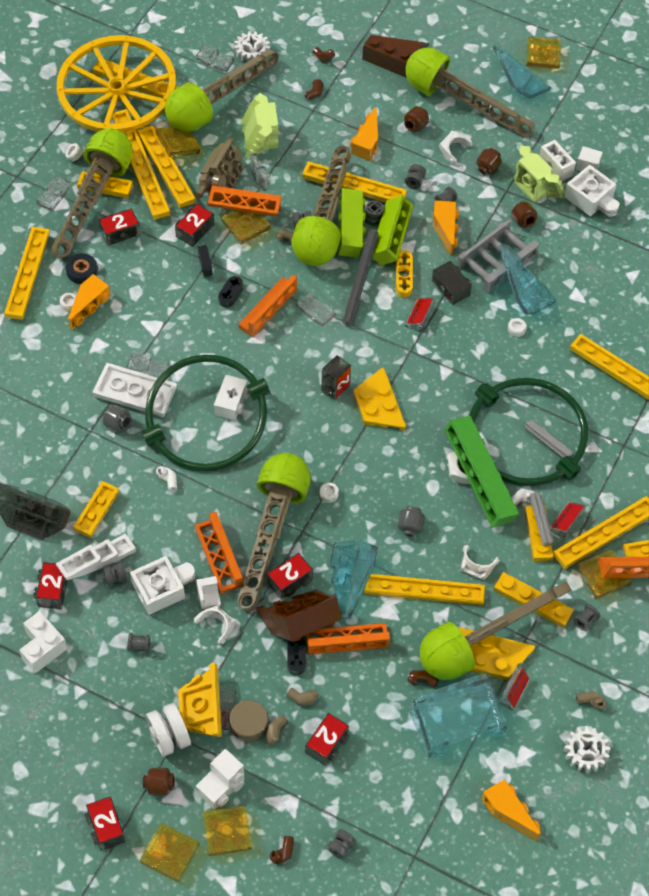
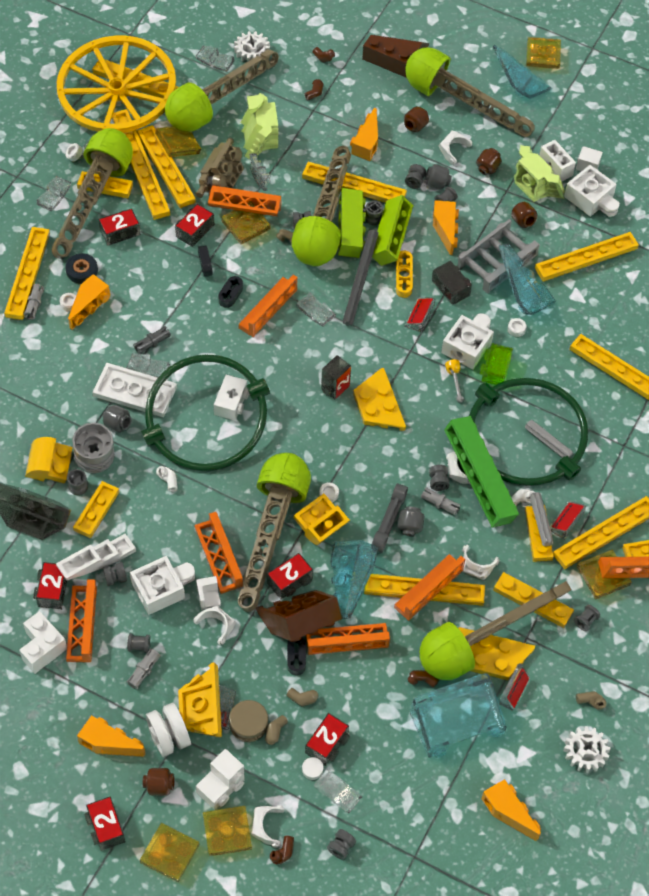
(34, 301): none -> light grey pin
(48, 460): none -> yellow brick
(77, 482): none -> dark grey wheel
(88, 620): none -> orange fence
(93, 447): none -> light grey wheel
(104, 739): none -> light orange slope
(143, 668): none -> light grey pin
(151, 340): none -> dark grey pin
(255, 102): none -> yellowish green tile
(257, 828): none -> white helmet
(312, 768): none -> white tile
(320, 519): none -> yellow brick
(337, 791): none -> clear slope
(397, 499): none -> dark grey piece
(429, 586): none -> orange fence
(438, 176): none -> dark grey head
(439, 477): none -> dark grey wheel
(440, 501): none -> light grey pin
(453, 367): none -> hinge
(468, 340): none -> white brick
(497, 364): none -> clear neon green brick
(586, 256): none -> yellow plate

